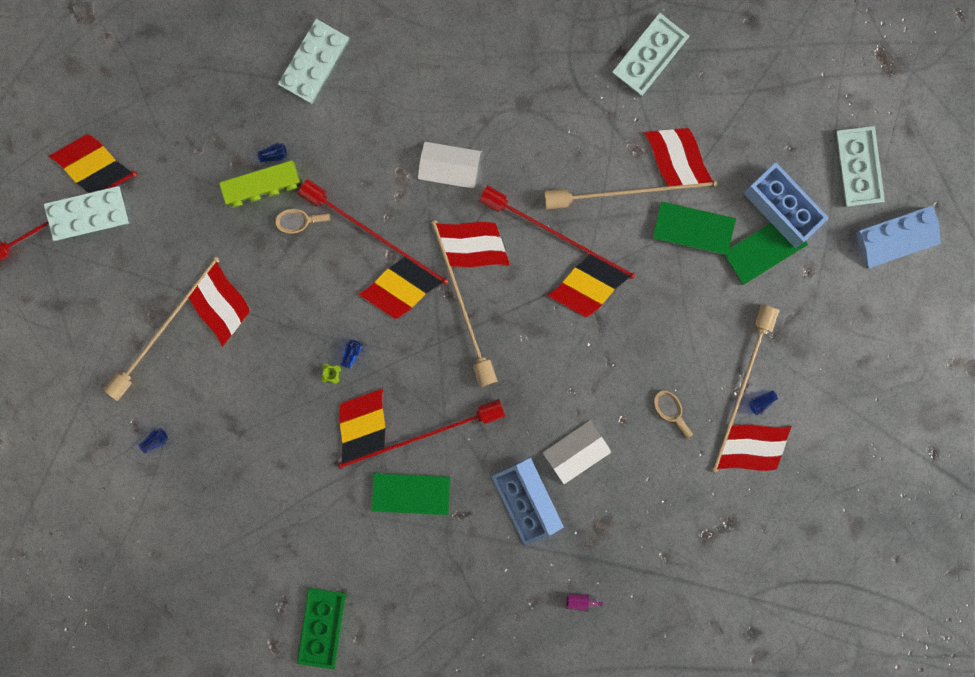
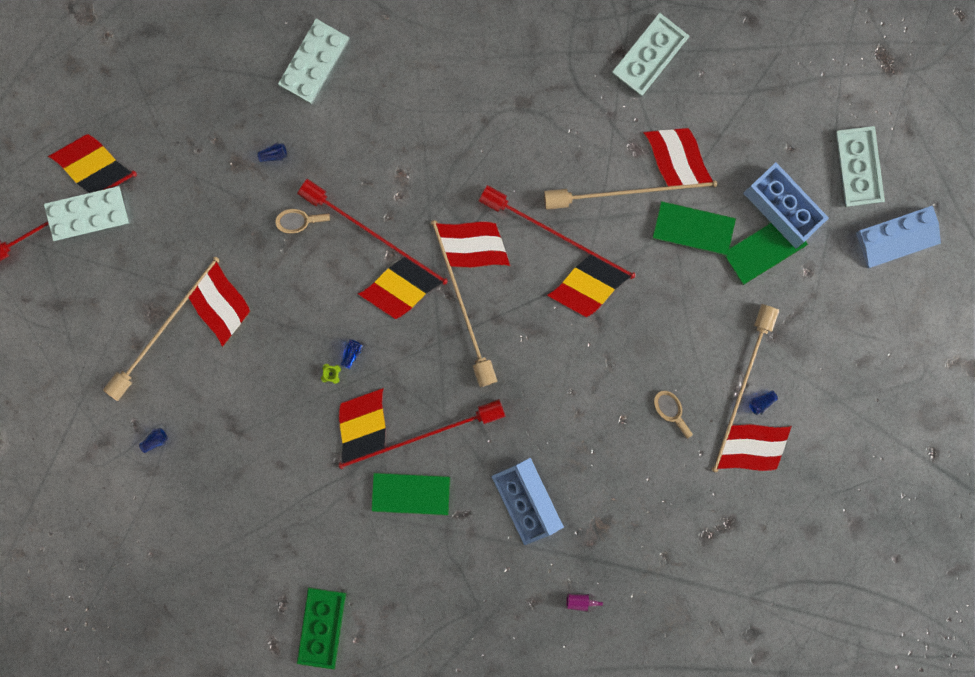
(260, 183): lime brick -> none
(449, 165): white slope -> none
(576, 452): white slope -> none

